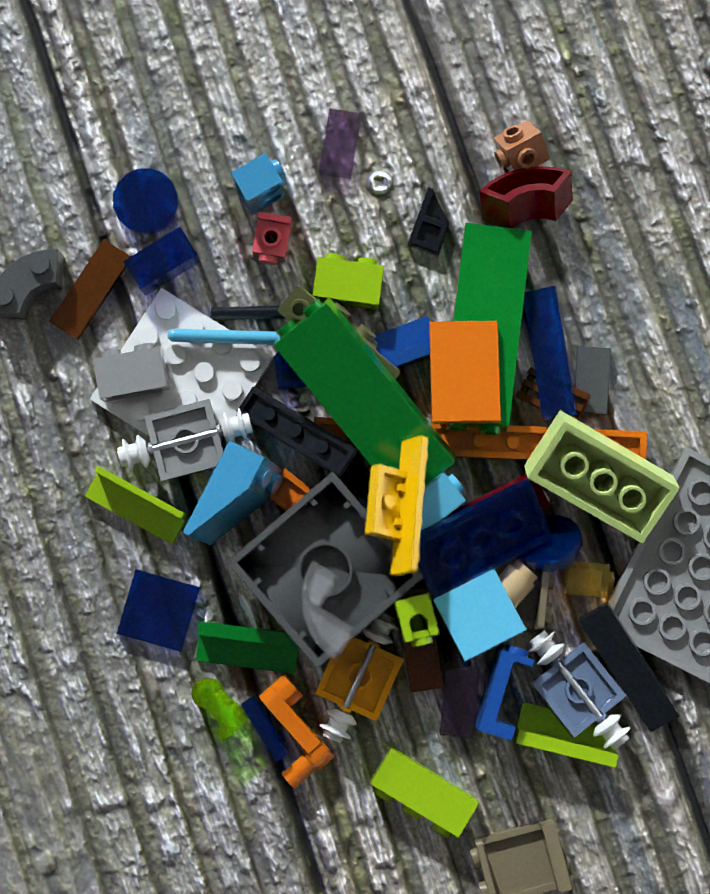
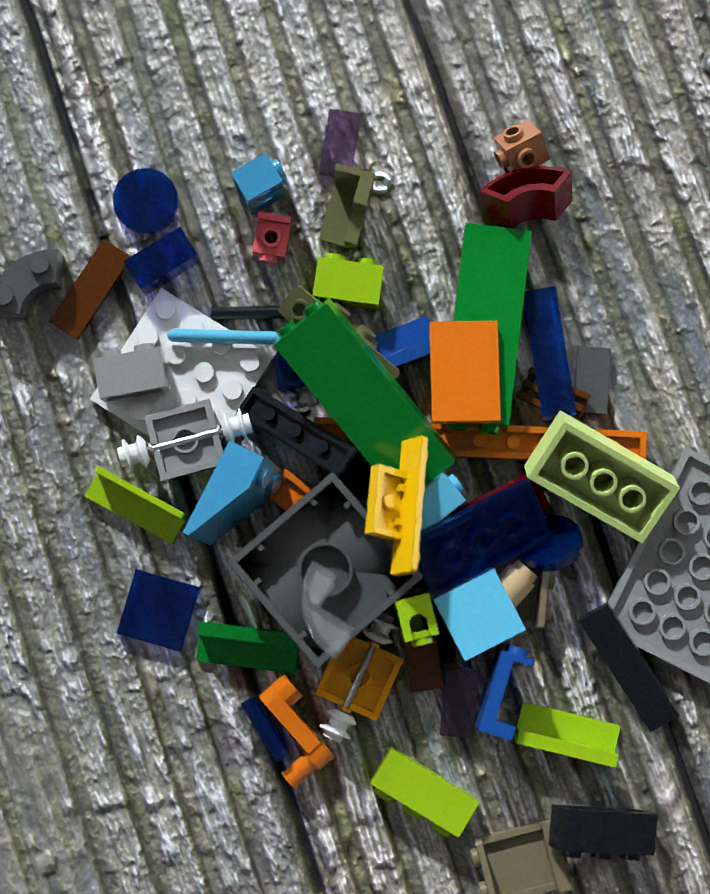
(221, 705): clear neon green leg -> none
(347, 206): none -> olive panel
(430, 226): black tile -> none
(578, 690): sand blue plate -> none
(588, 579): clear yellow brick -> none
(602, 831): none -> black brick

